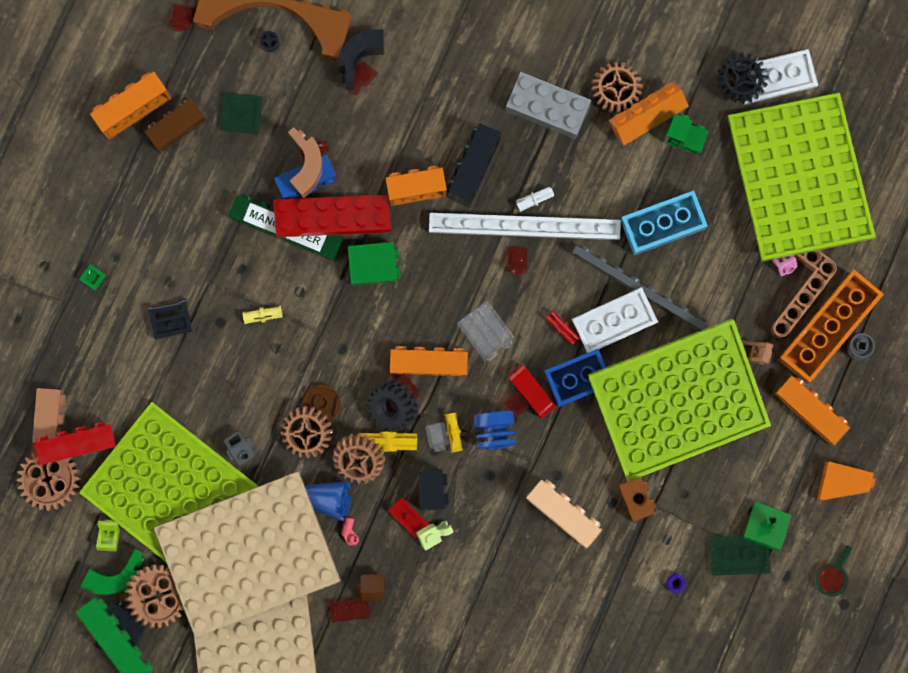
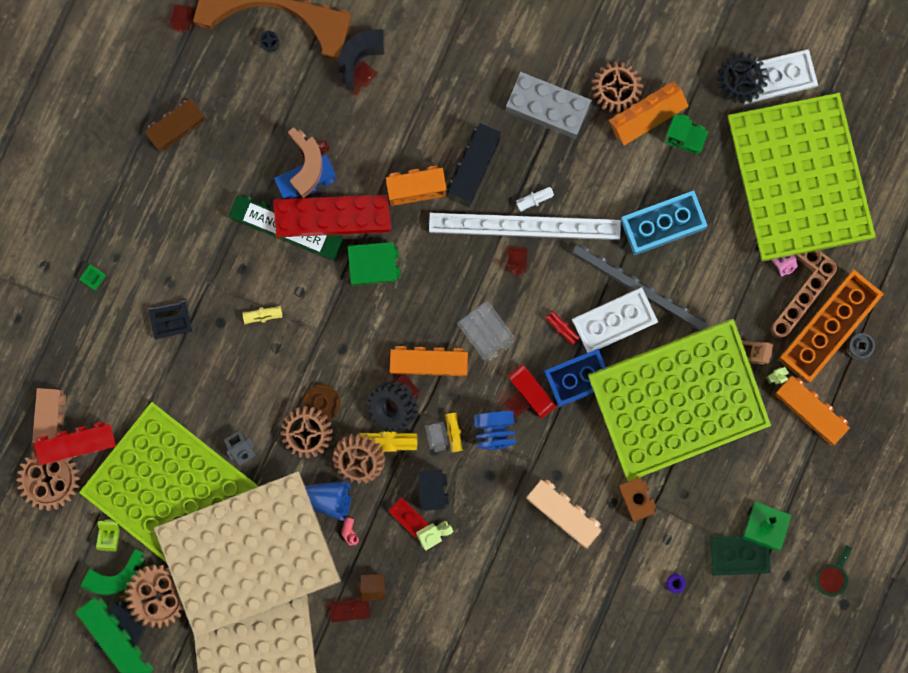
(130, 105): orange brick -> none
(241, 113): clear green tile -> none
(778, 376): none -> yellowish green plate
(843, 481): orange slope -> none

